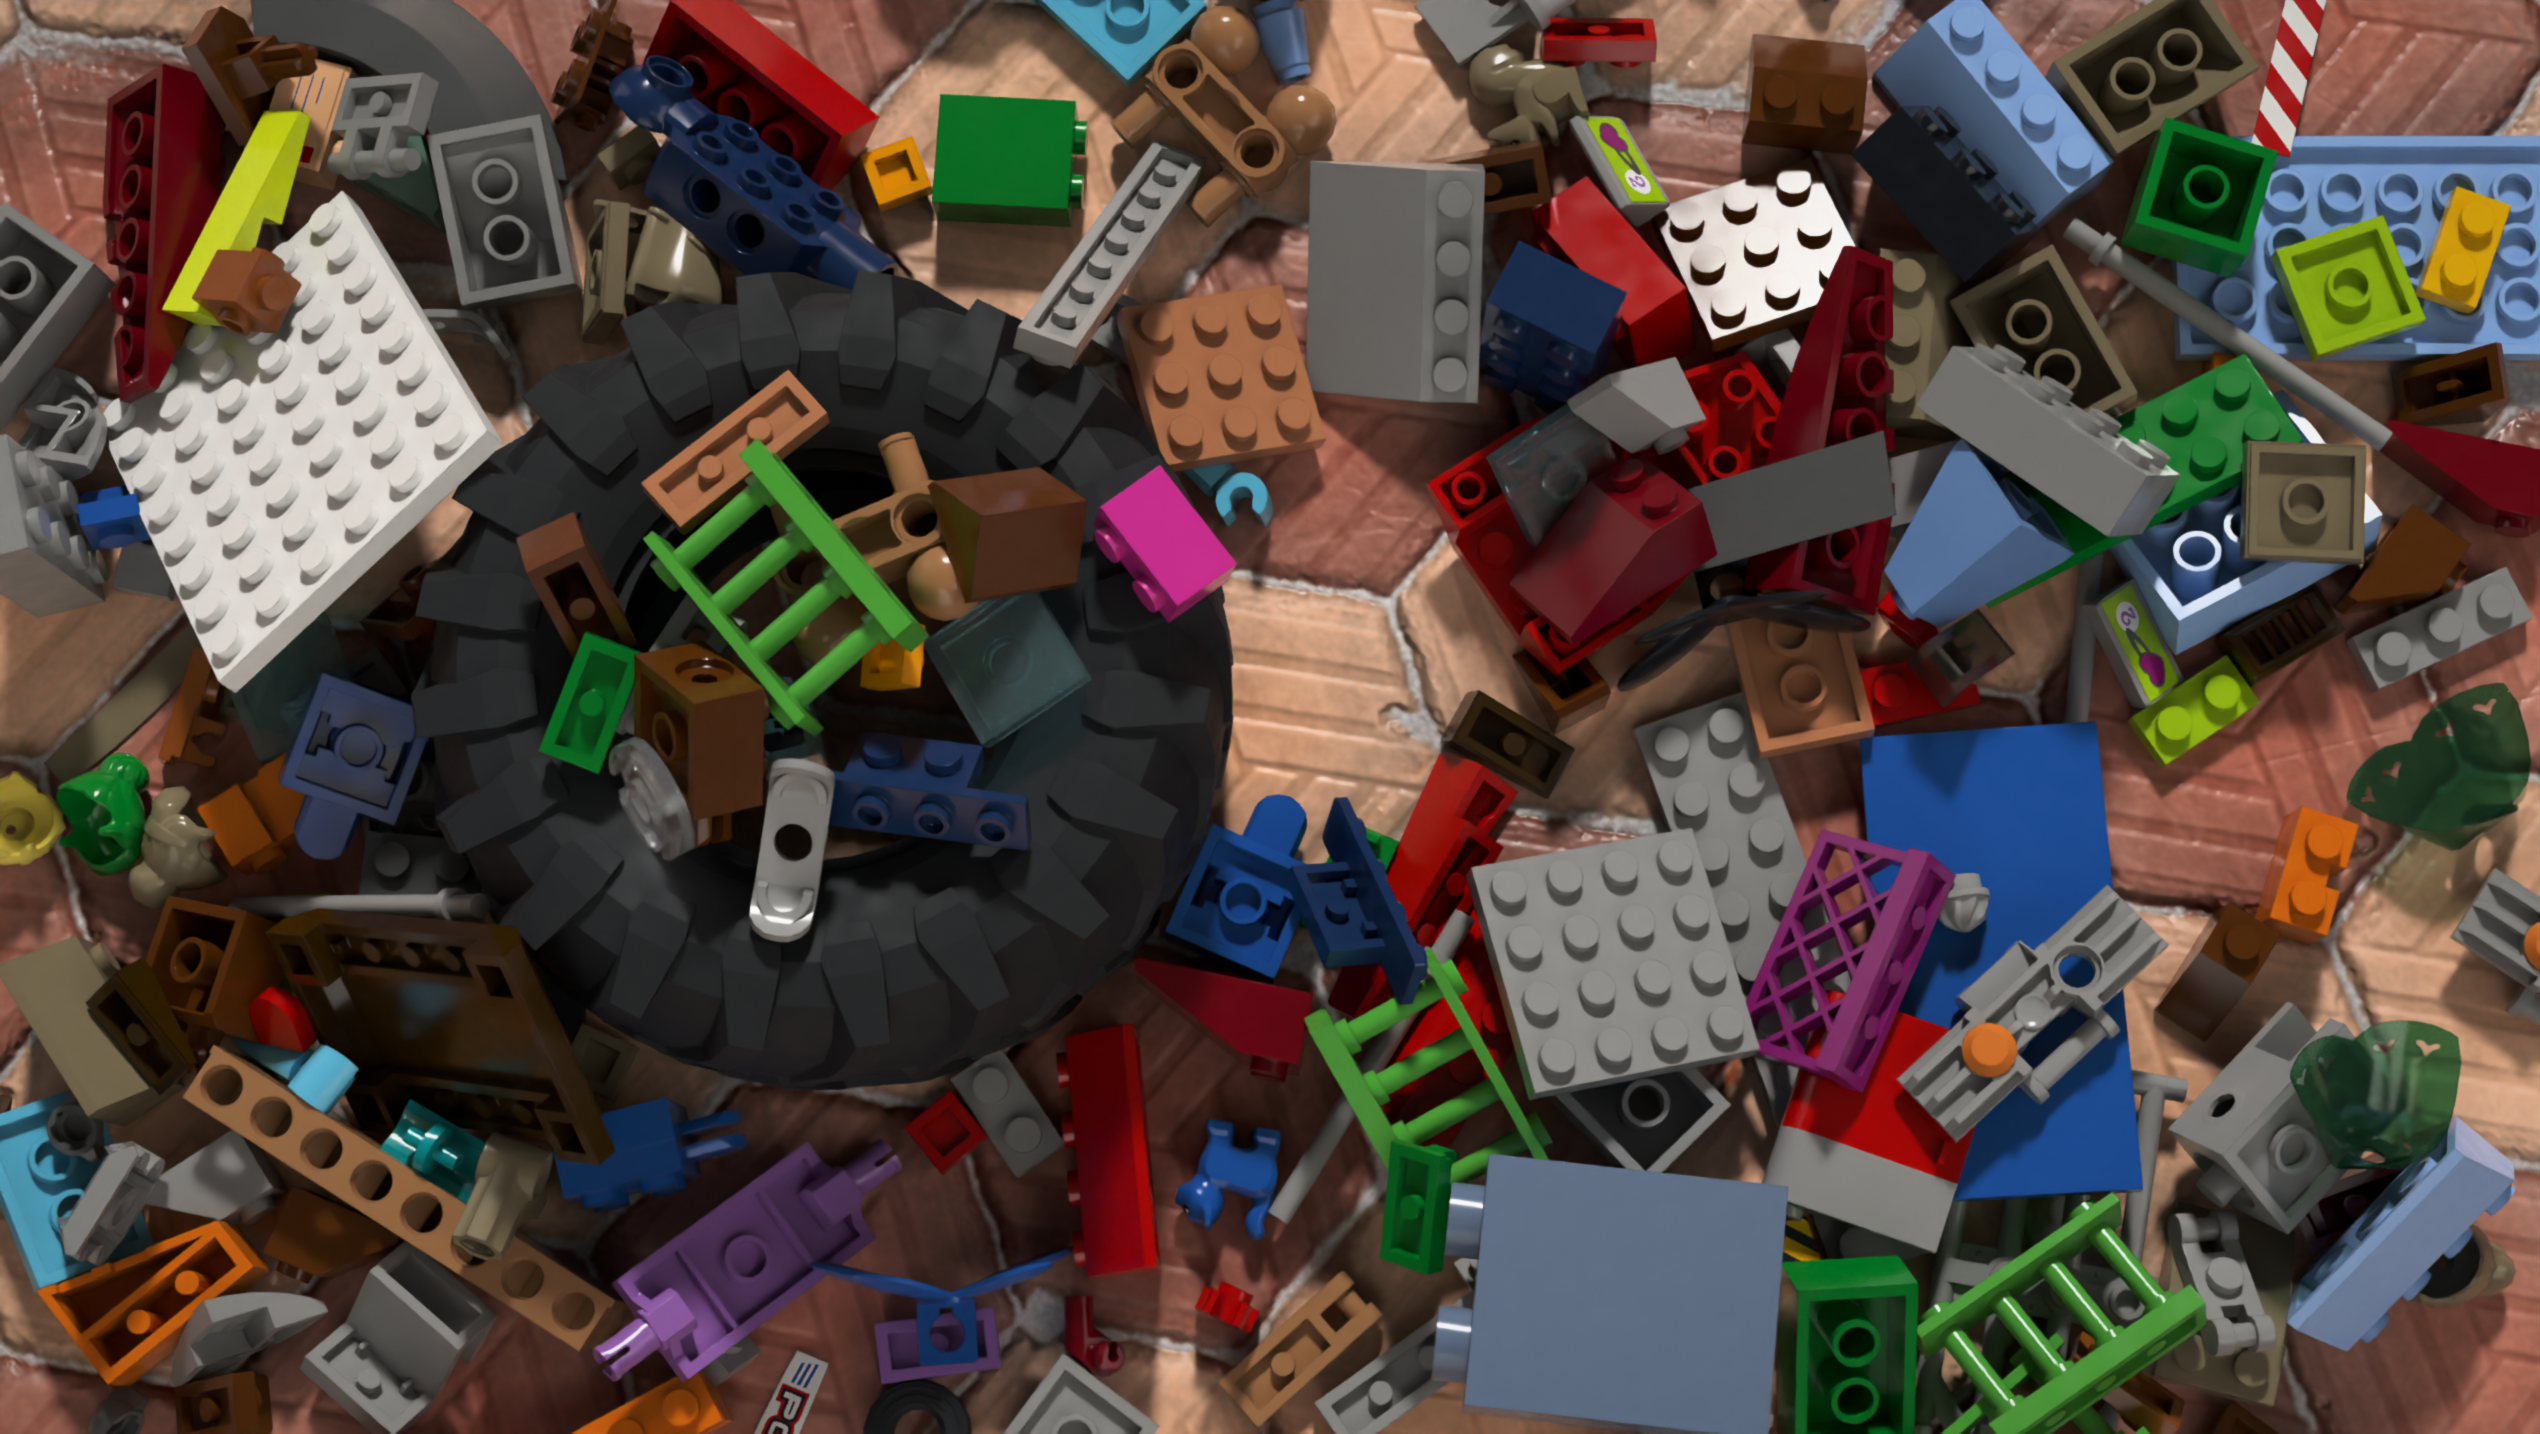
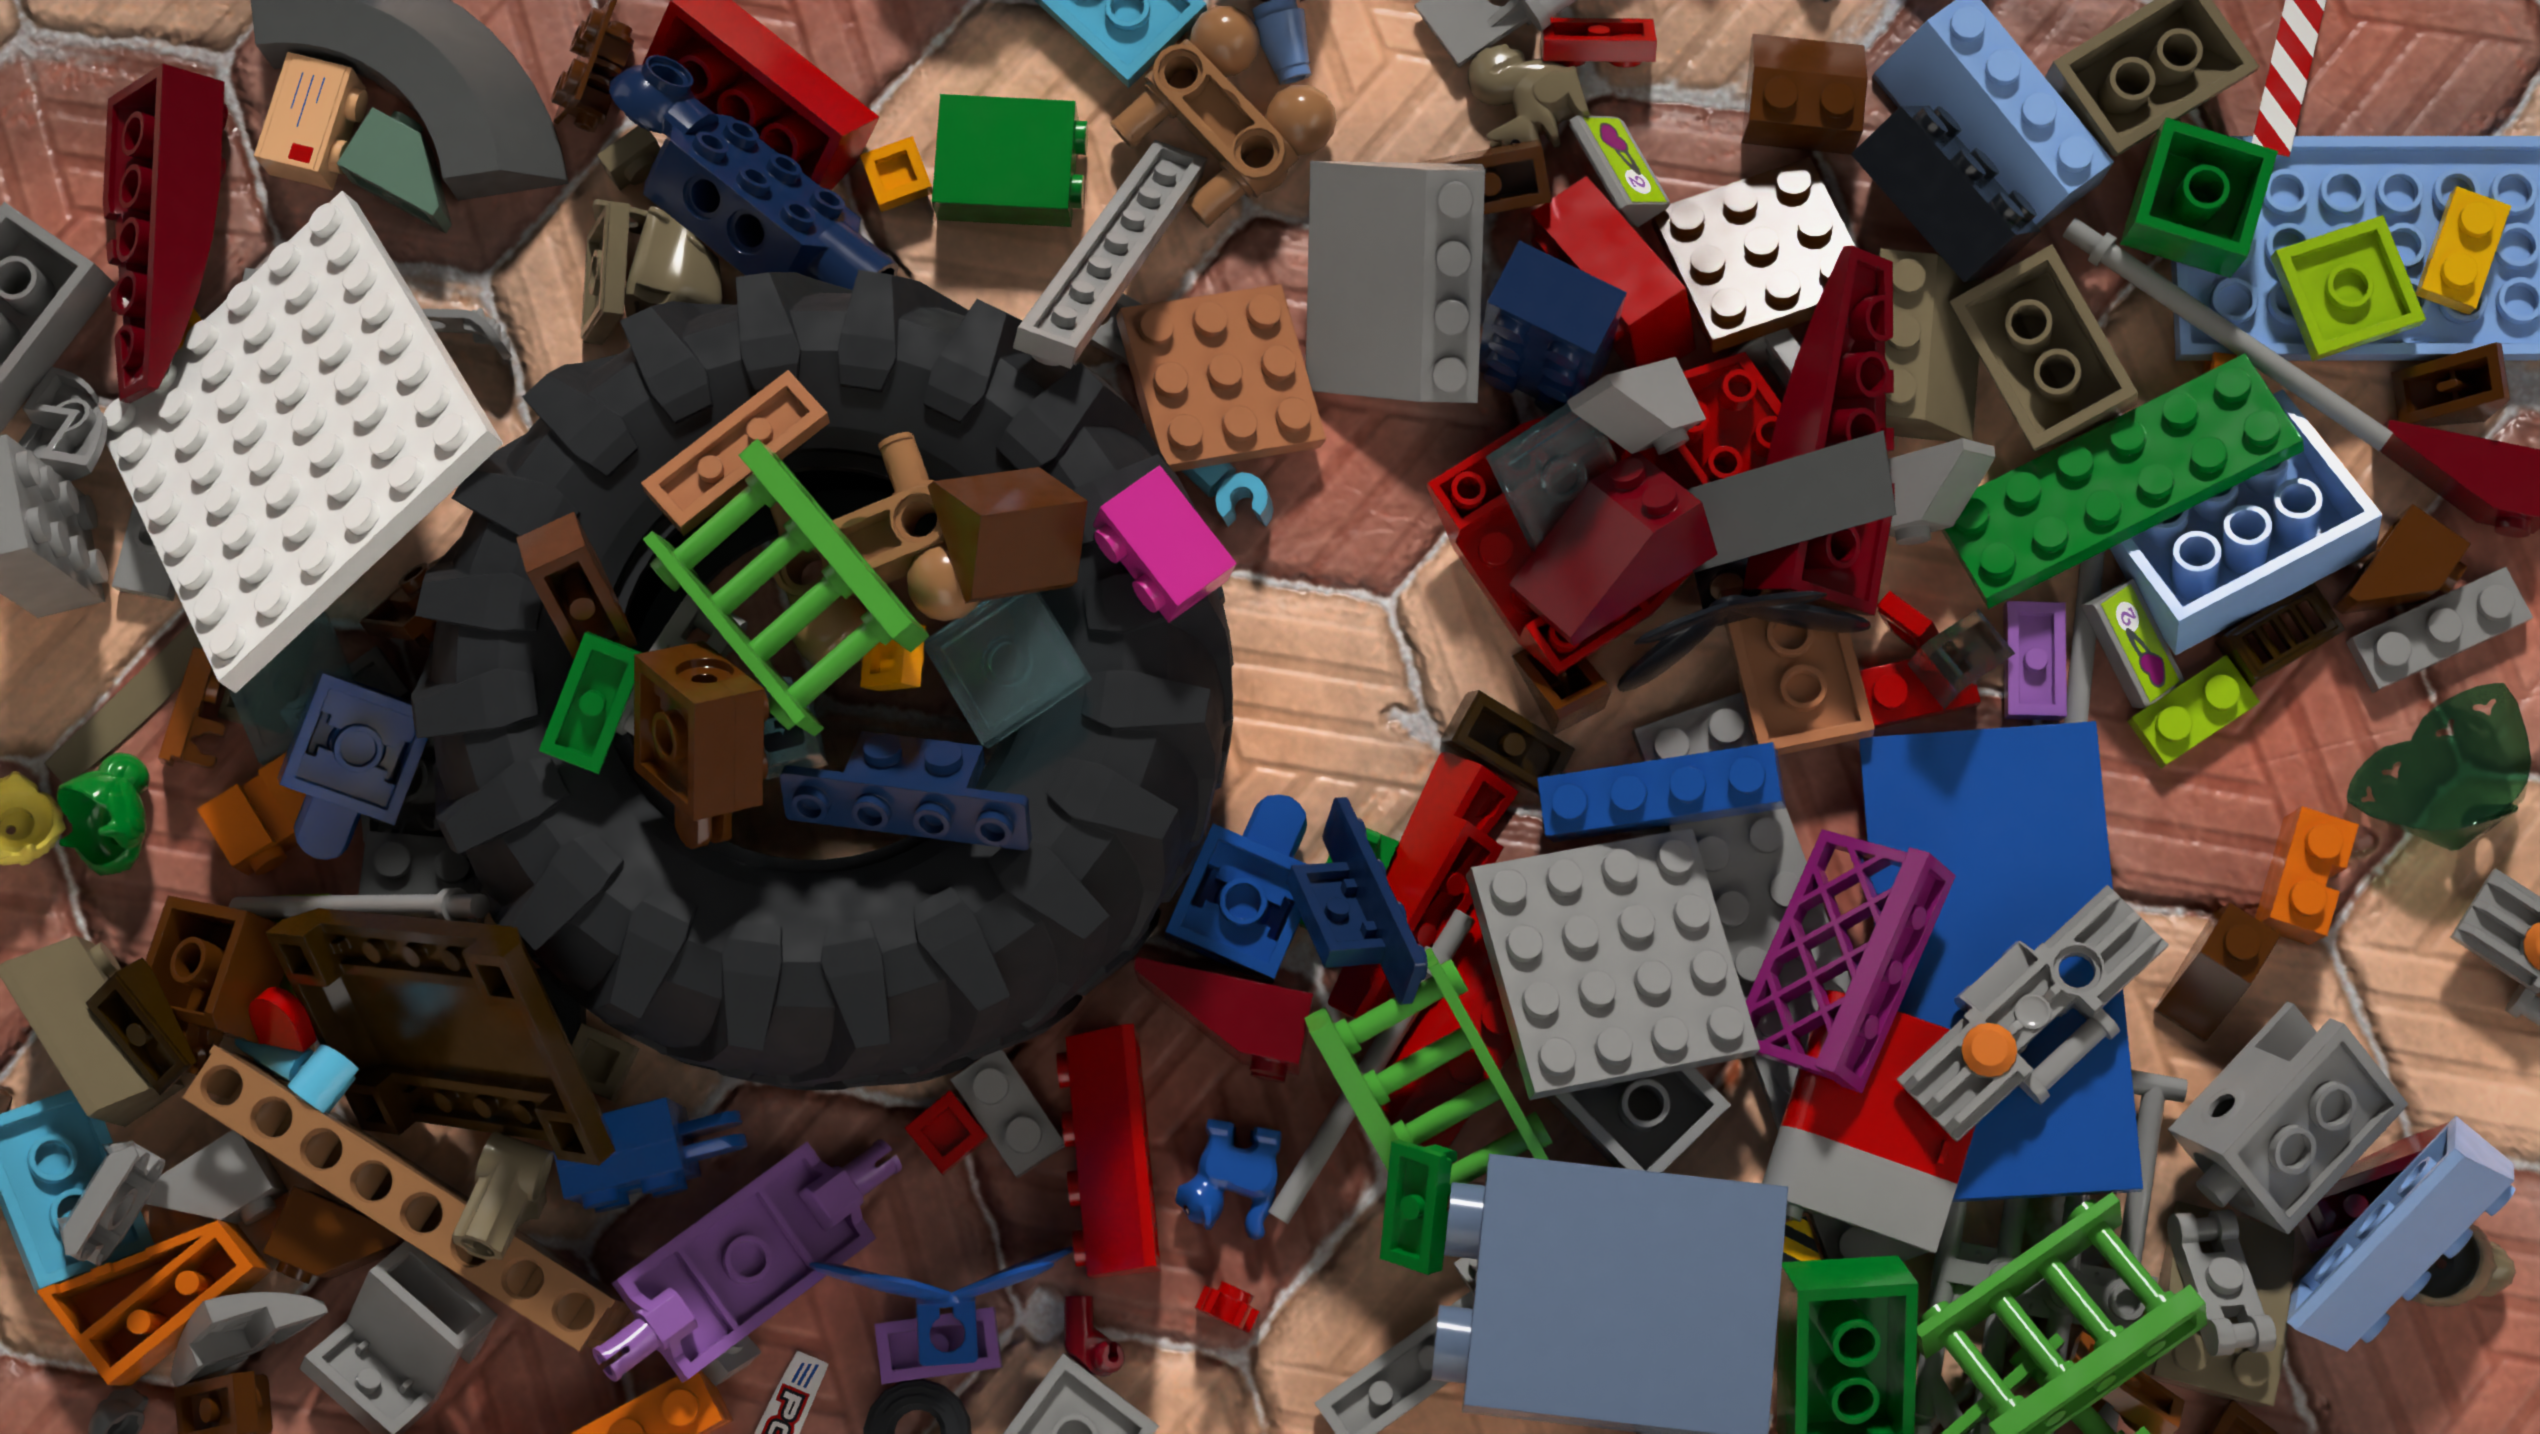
(74, 1131): dark grey piece -> none
(111, 518): blue bracket -> none
(173, 851): dark tan piece -> none
(242, 68): reddish brown piece -> none
(247, 290): dark orange brick -> none
(252, 197): neon yellow slope -> none
(385, 110): light grey plate -> none
(436, 1149): teal hips -> none
(504, 214): light grey slope -> none
(652, 799): clear tile -> none
(785, 886): light grey piece -> none
(1298, 1350): medium nougat plate -> none
(1661, 792): none -> blue brick
(1965, 903): light grey plate -> none
(1971, 541): medium blue slope -> none
(2037, 671): none -> medium lavender plate
(2048, 439): light grey brick -> none
(2303, 502): dark tan plate -> none
(2380, 1099): clear green piece -> none

